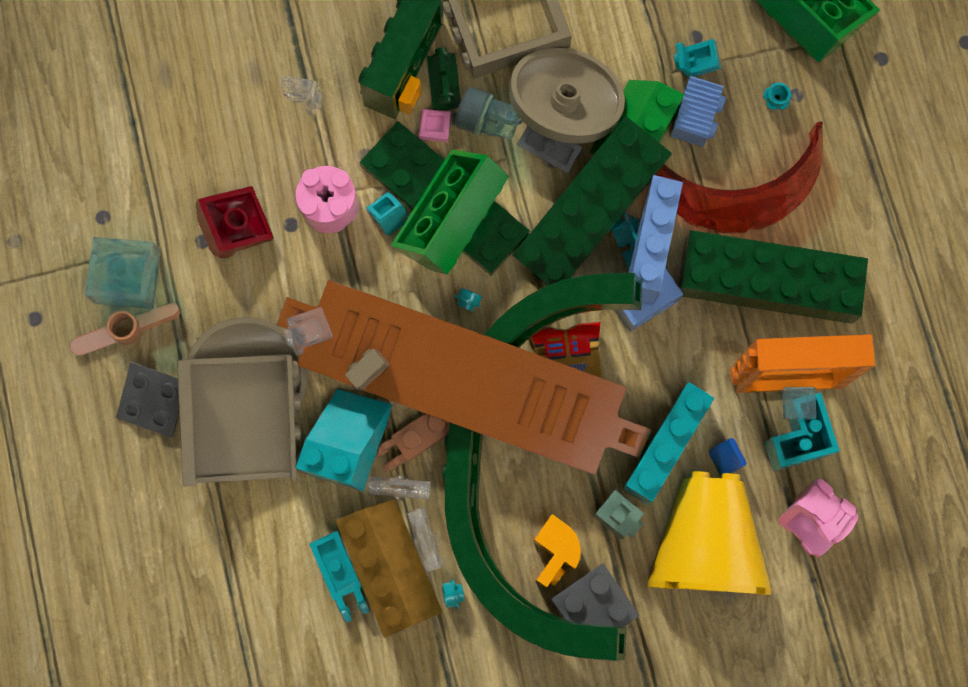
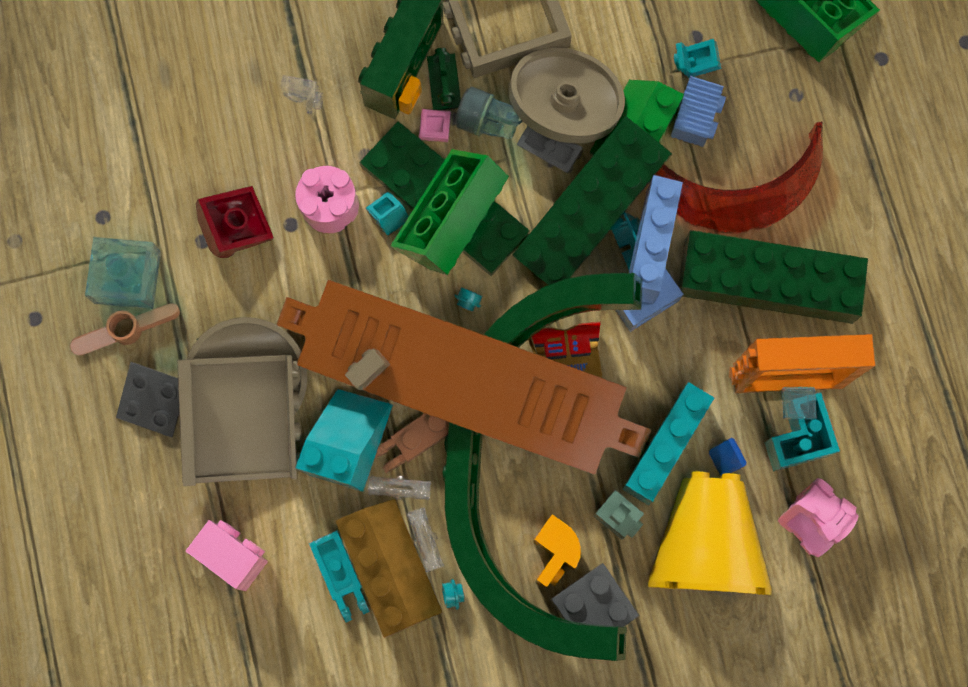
(226, 555): none -> bright pink brick
(307, 330): clear bracket -> none
(777, 89): teal plate -> none

